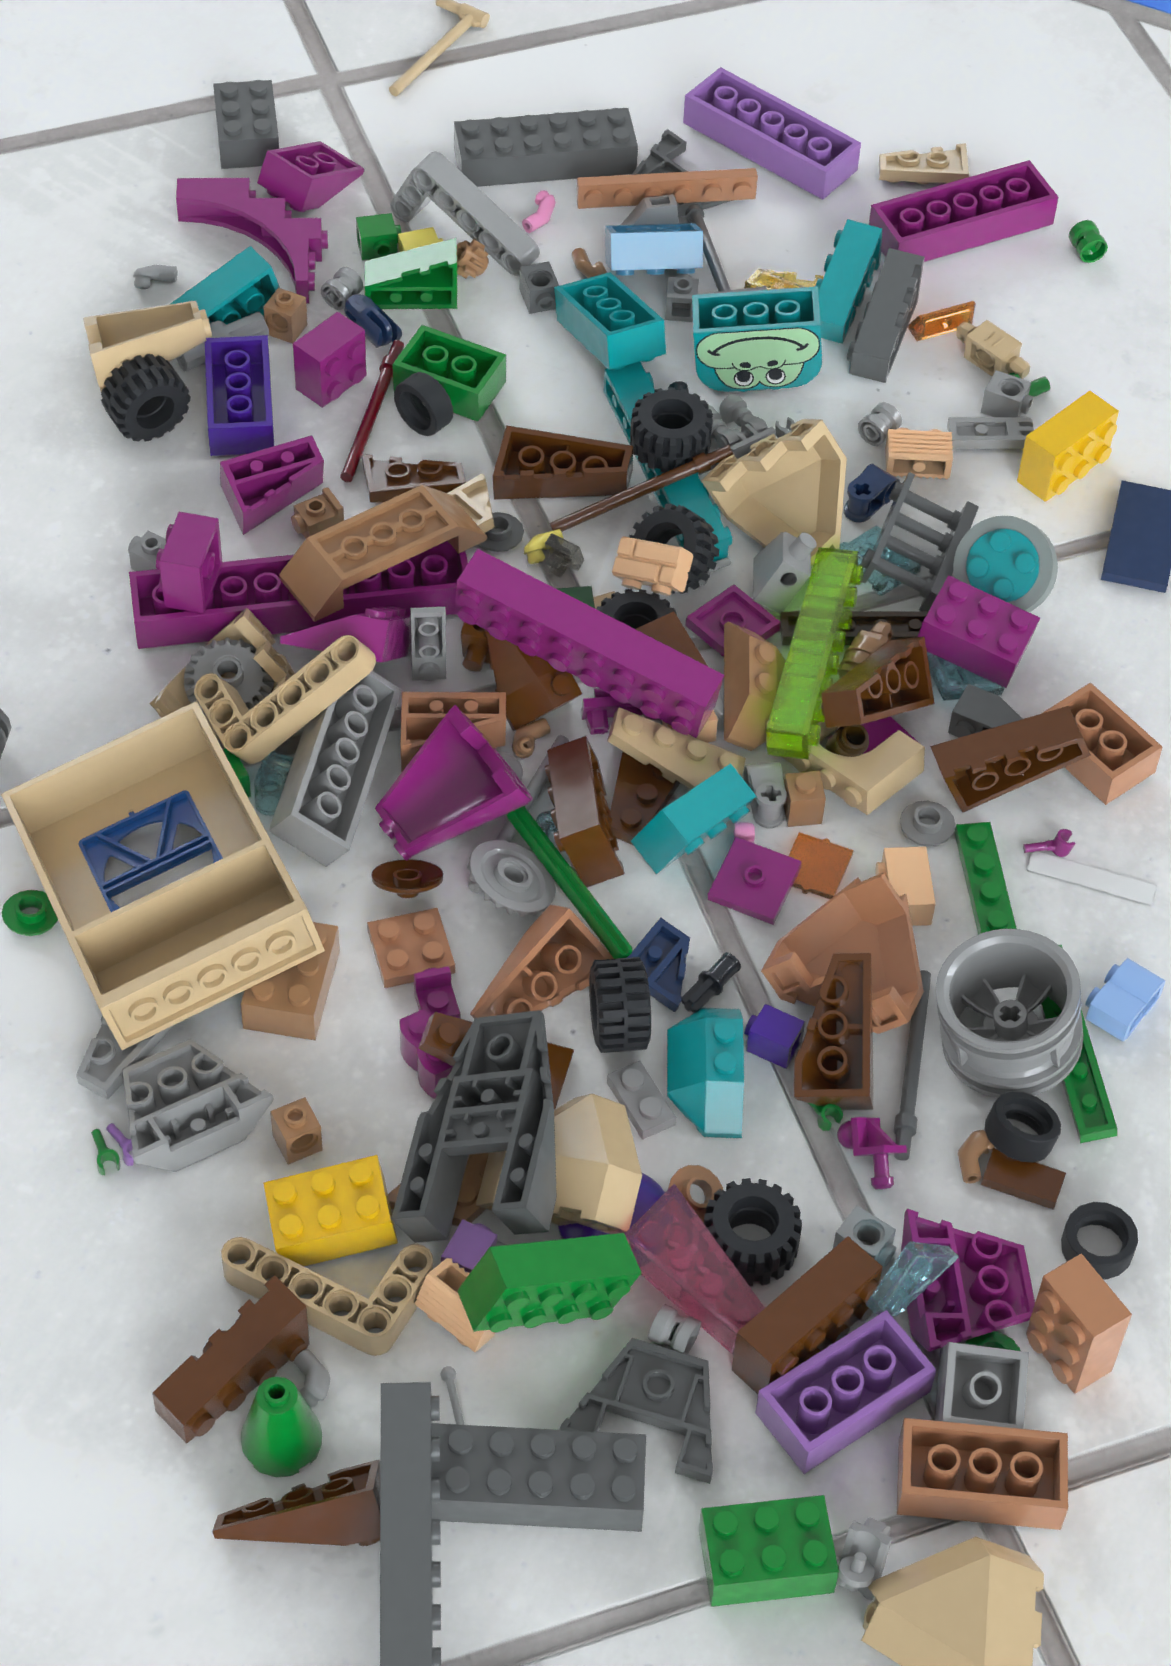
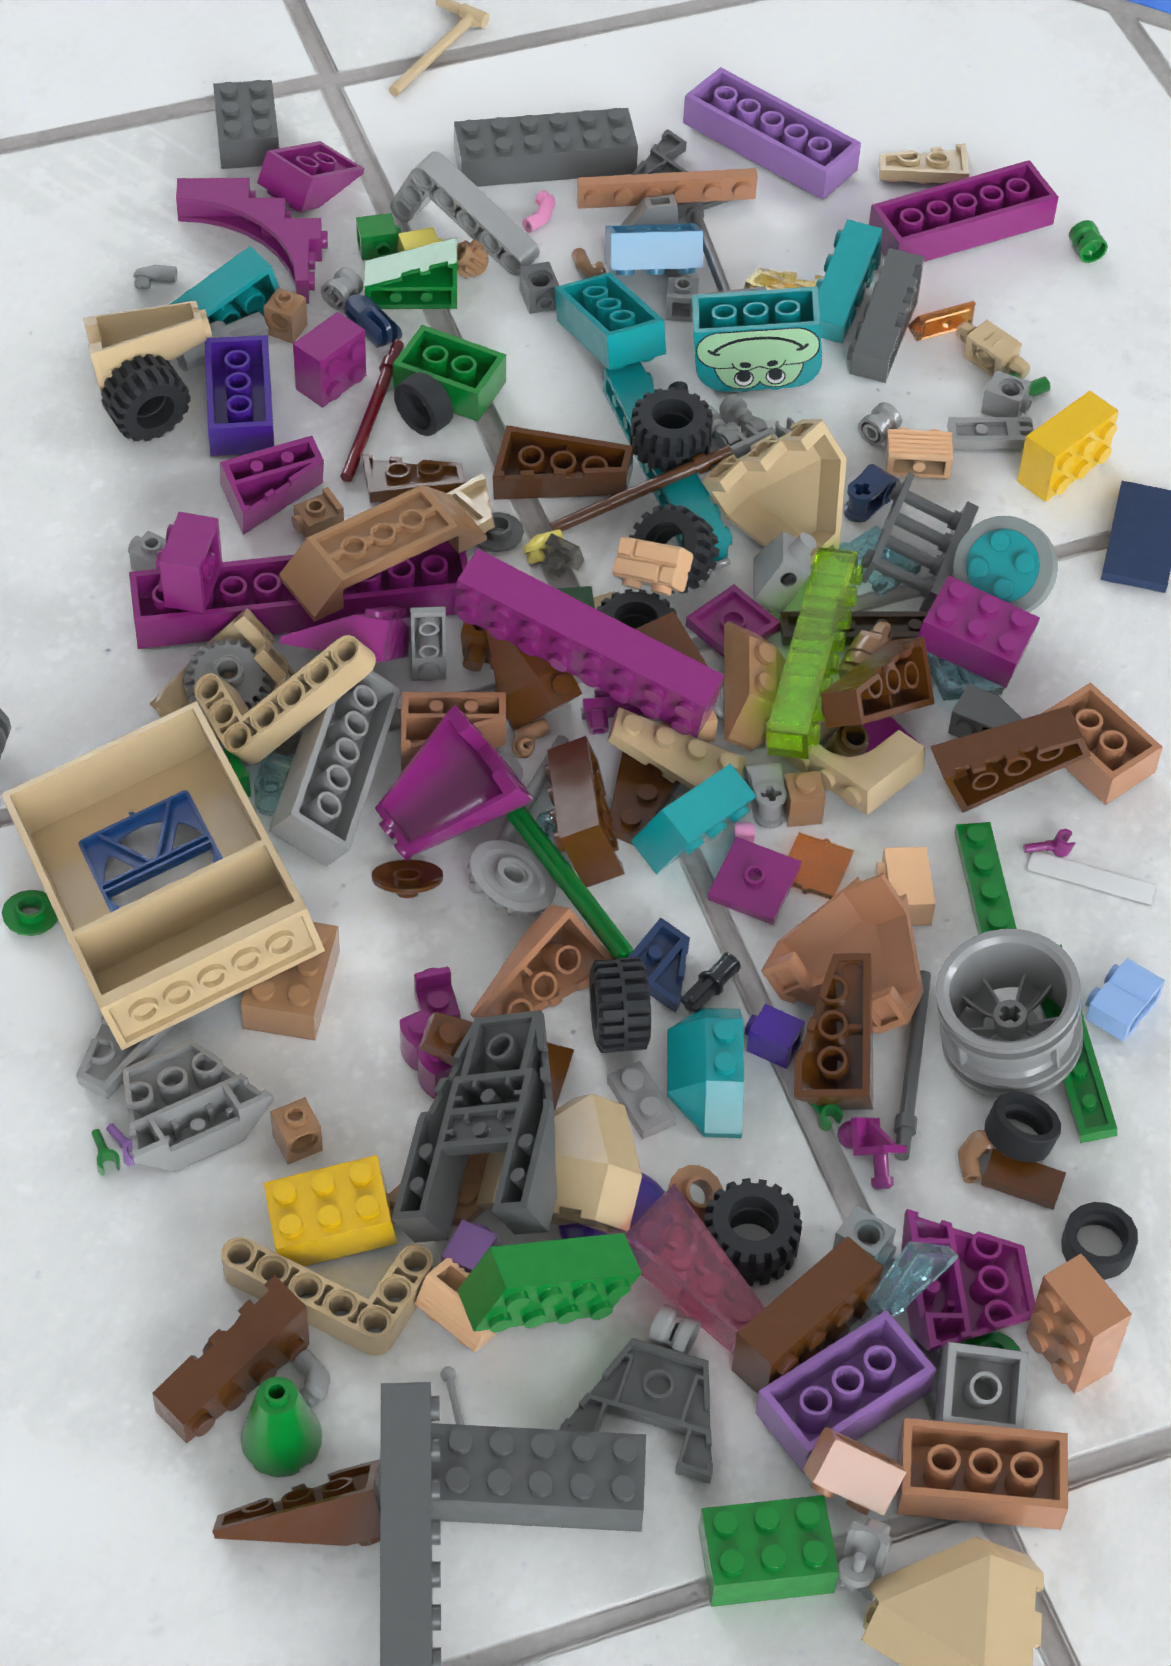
(409, 946): nougat plate -> none
(854, 1472): none -> brick
(927, 834): light grey piece -> none

